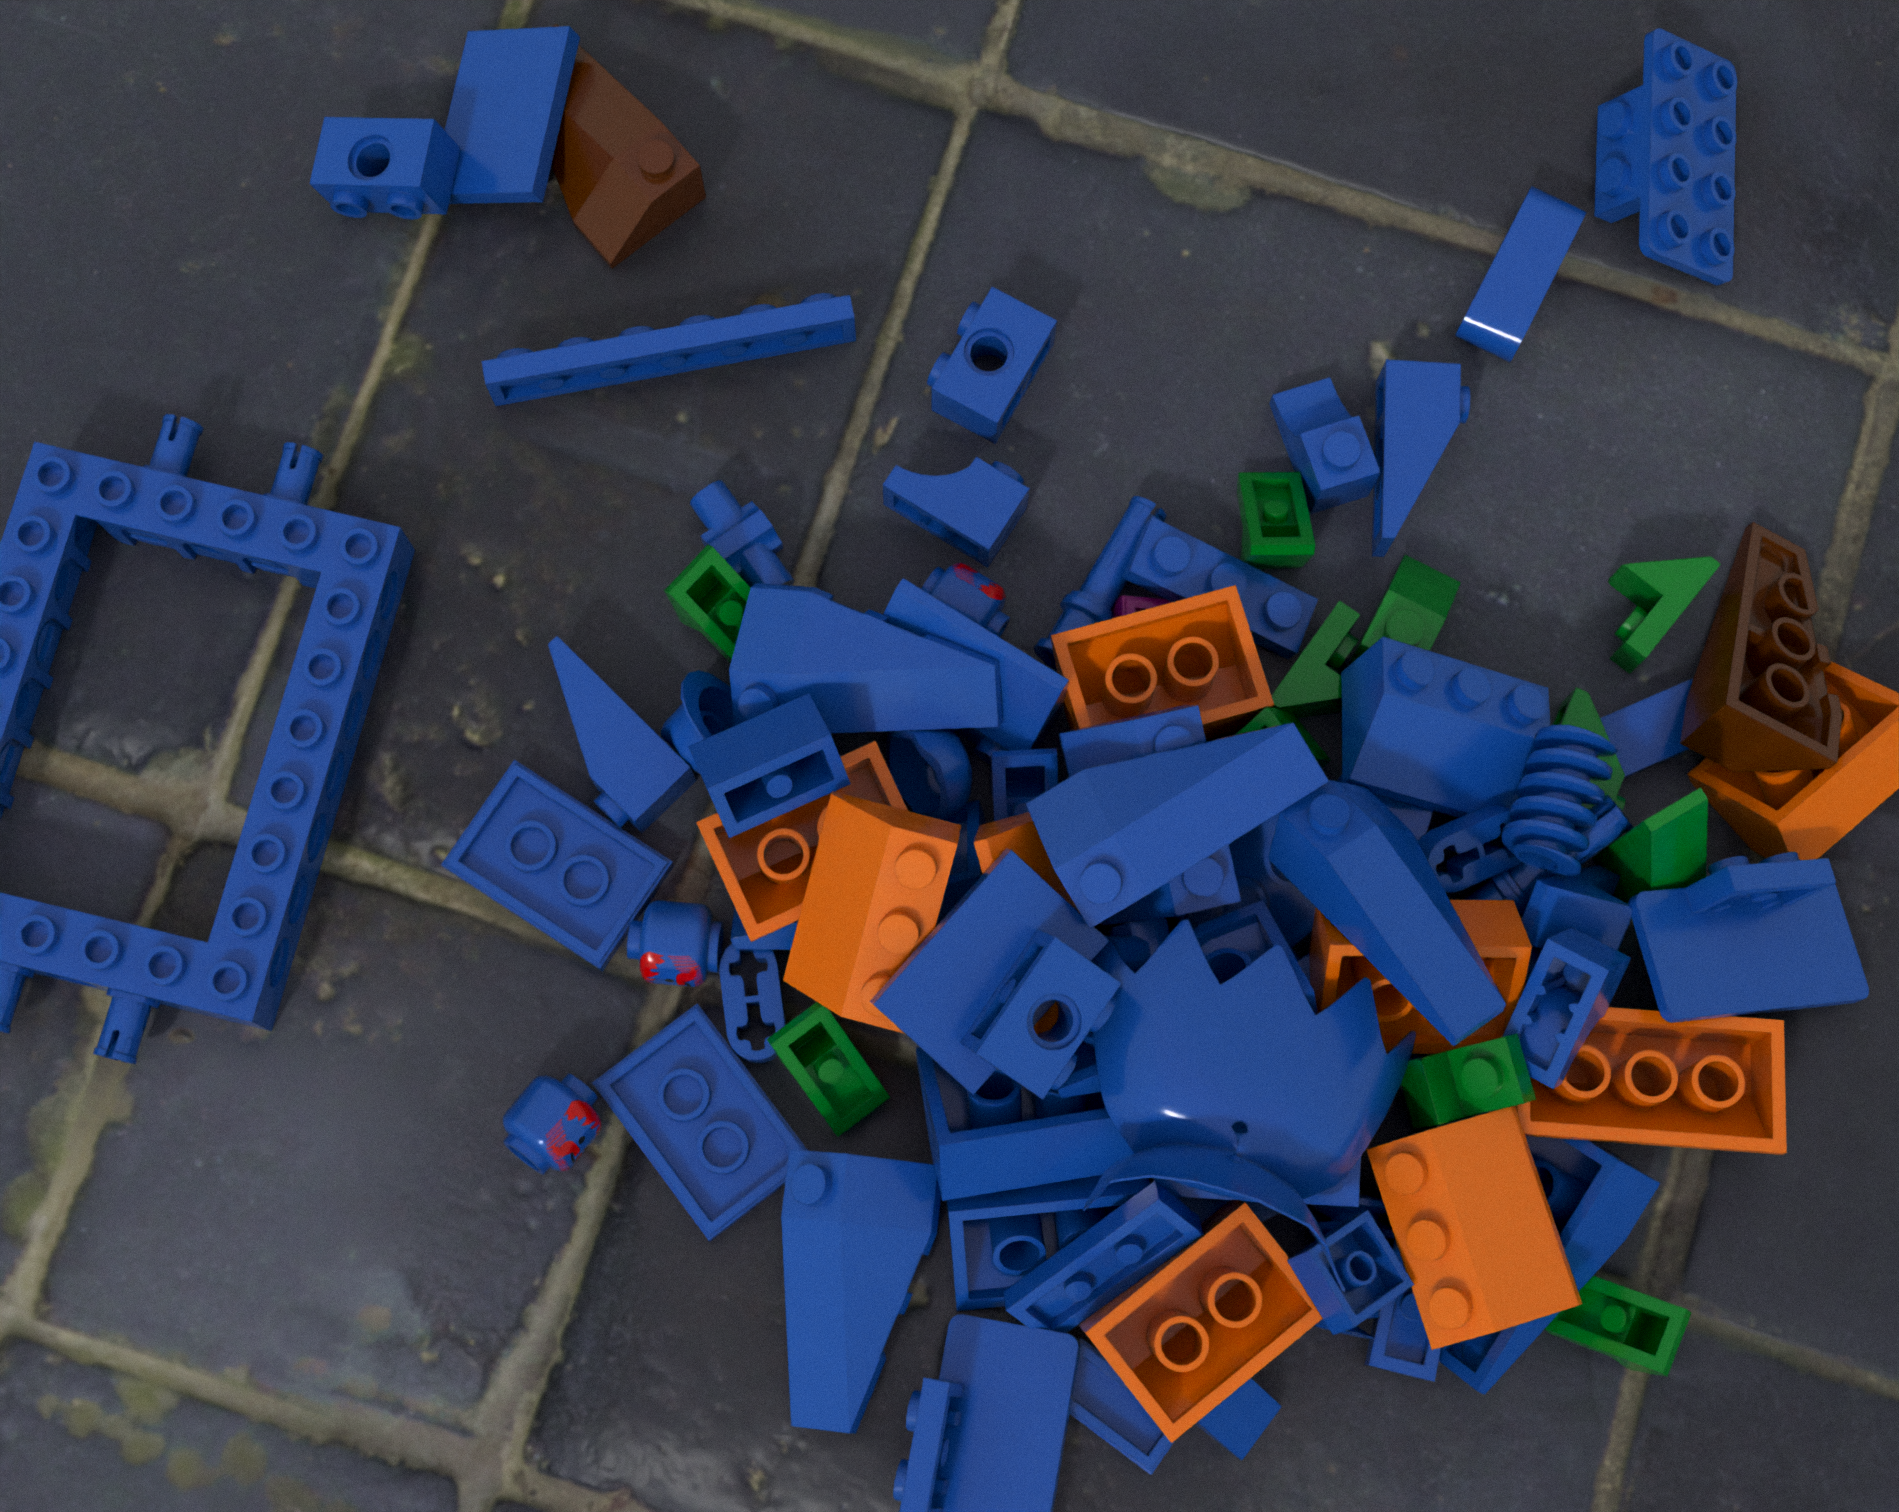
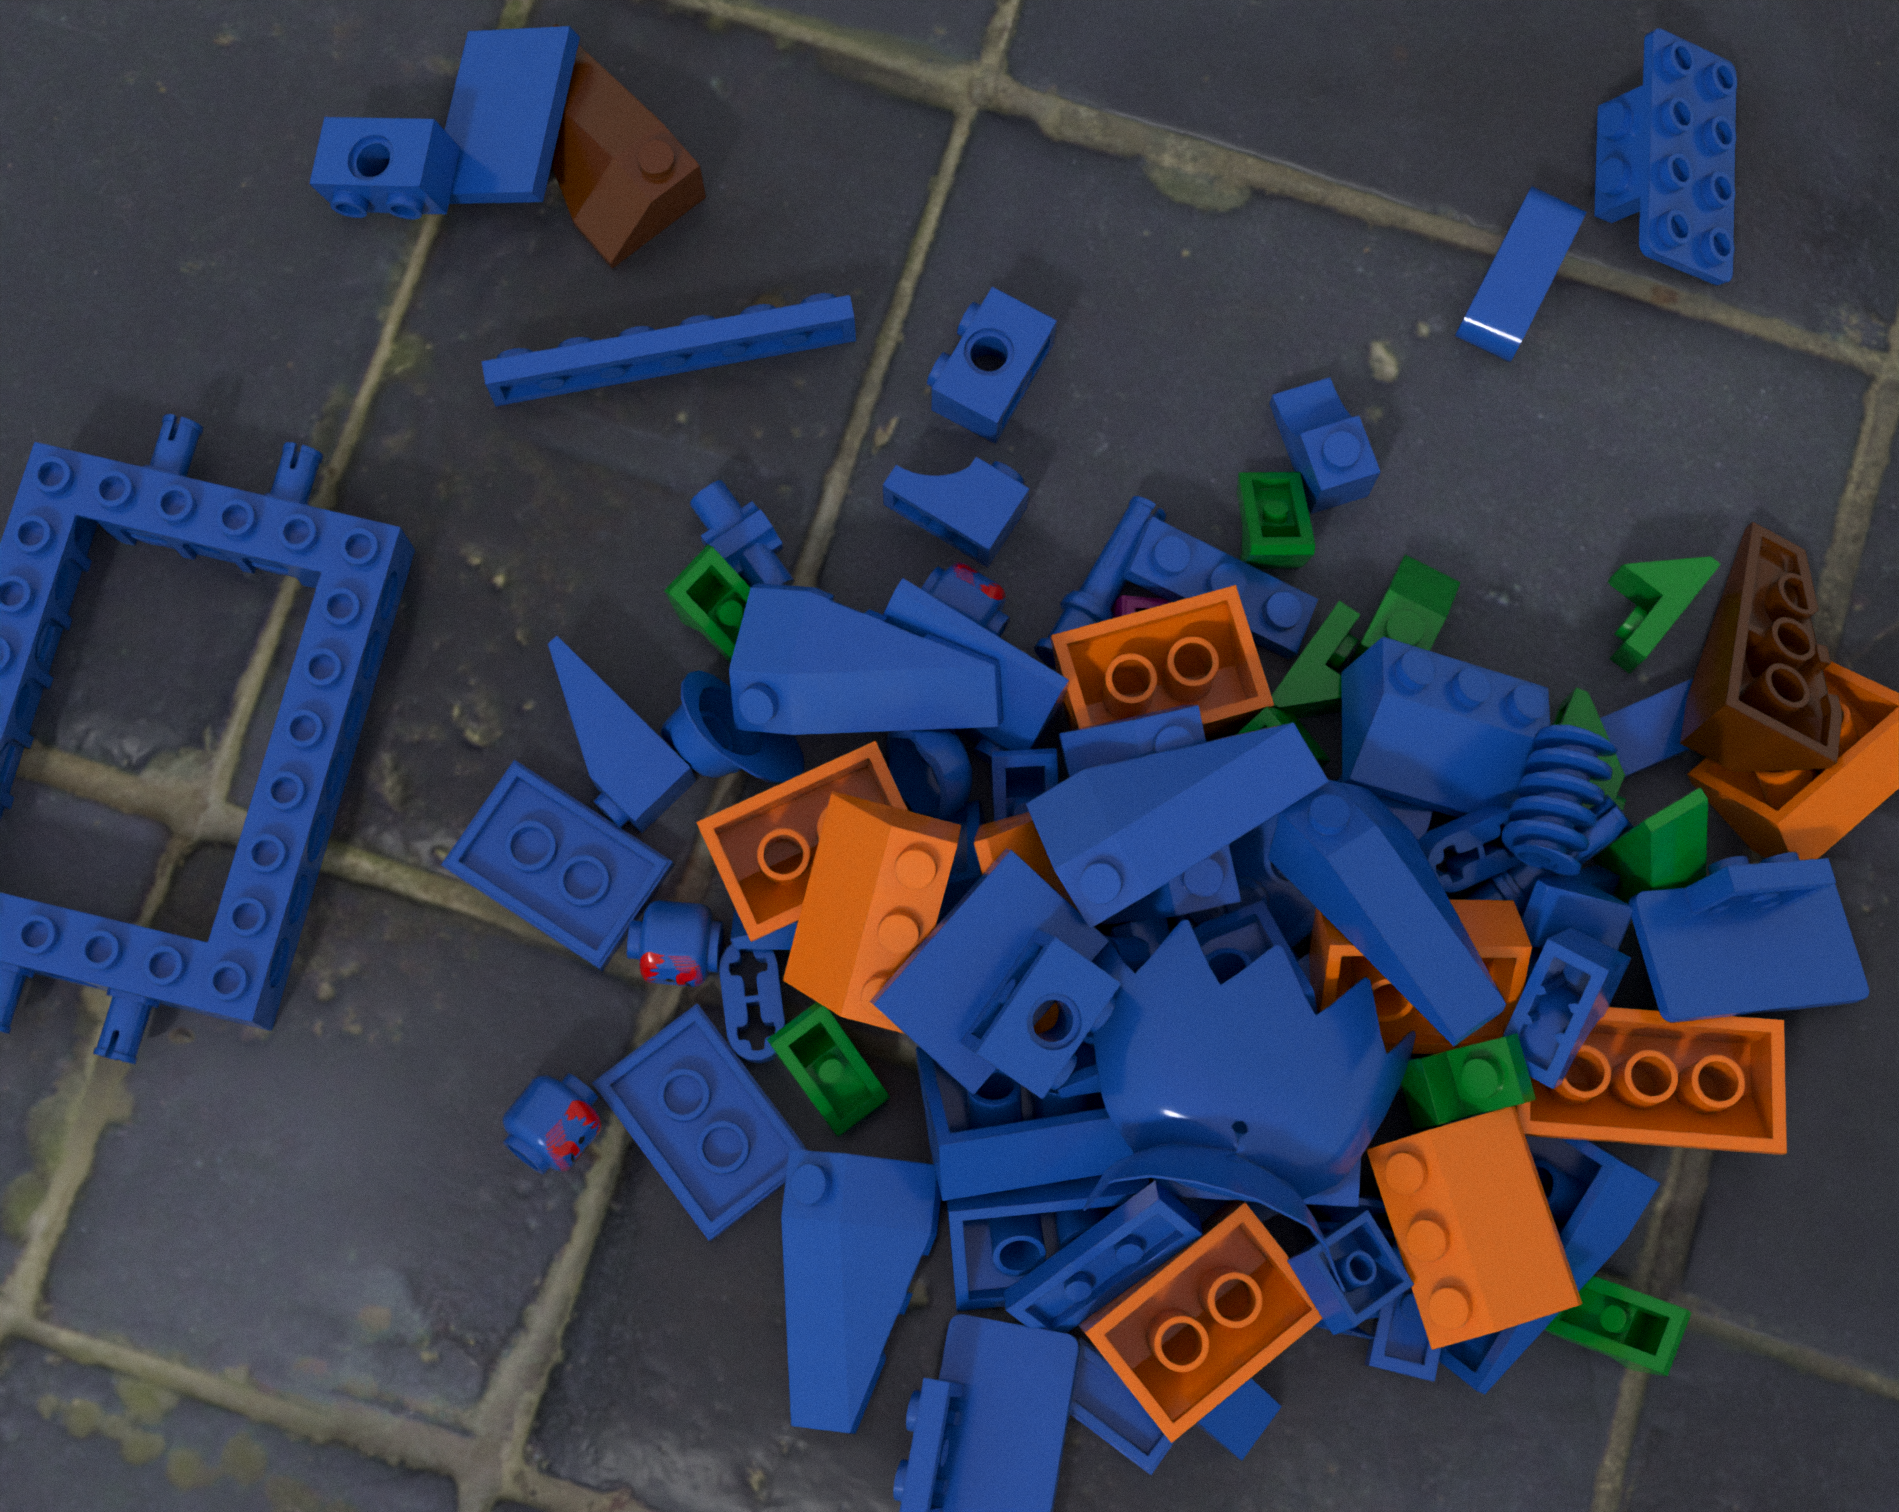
(769, 765): blue brick -> none
(1414, 420): blue slope -> none

